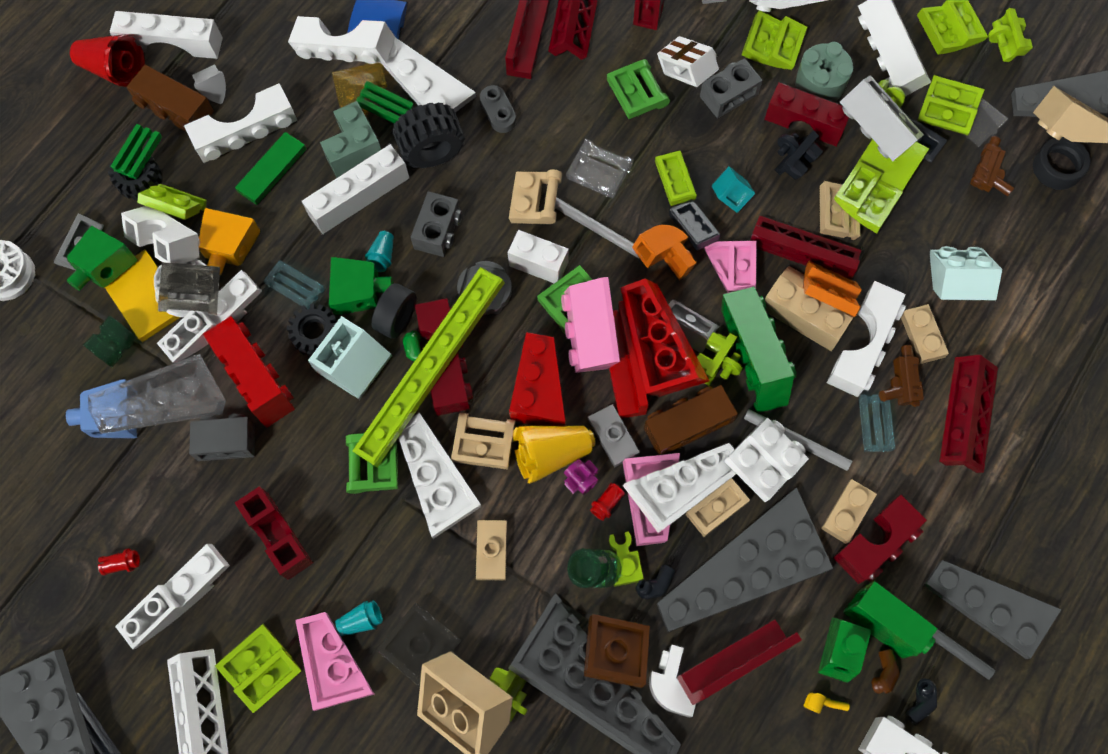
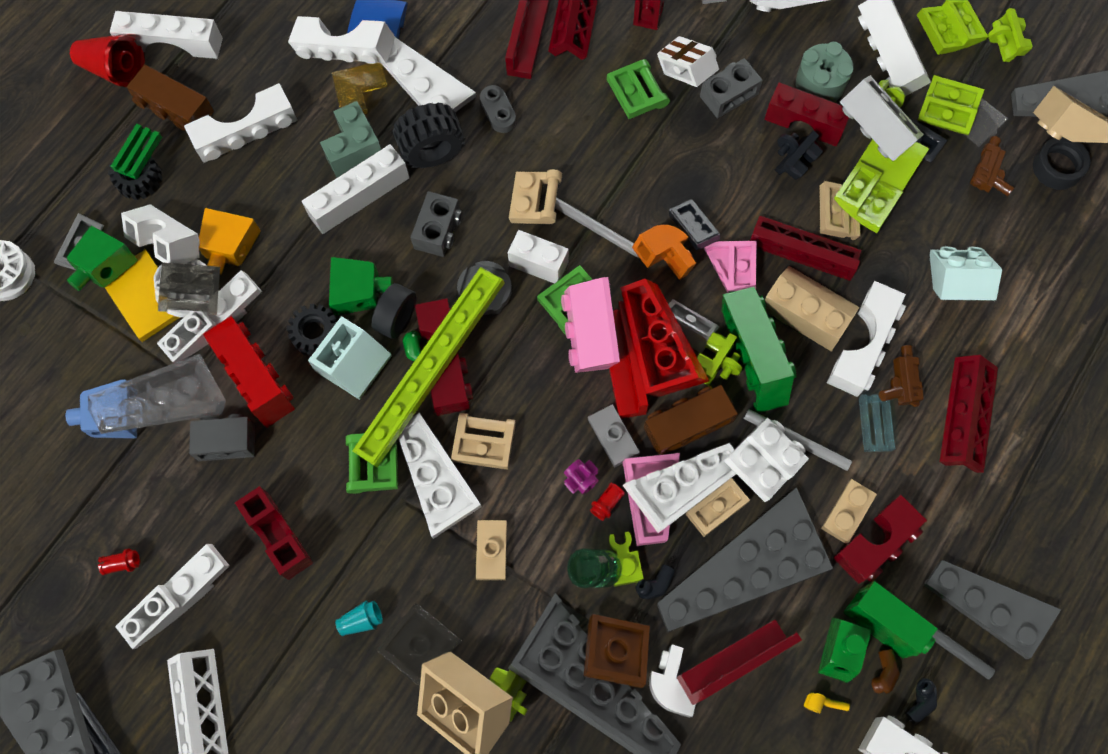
(110, 341): clear green wheel -> none
(171, 201): lime plate -> none
(211, 84): light grey tile -> none
(258, 668): lime slope -> none
(270, 168): green tile -> none
(311, 296): clear light blue tile -> none
(328, 664): bright pink wing -> none
(381, 251): teal cone -> none
(384, 99): green tile -> none
(537, 384): red wedge -> none
(550, 448): yellow cone -> none
(596, 174): clear plate -> none
(675, 178): lime plate -> none
(733, 189): teal panel -> none
(774, 41): lime slope -> none
(831, 288): orange slope -> none
(924, 334): tan plate -> none

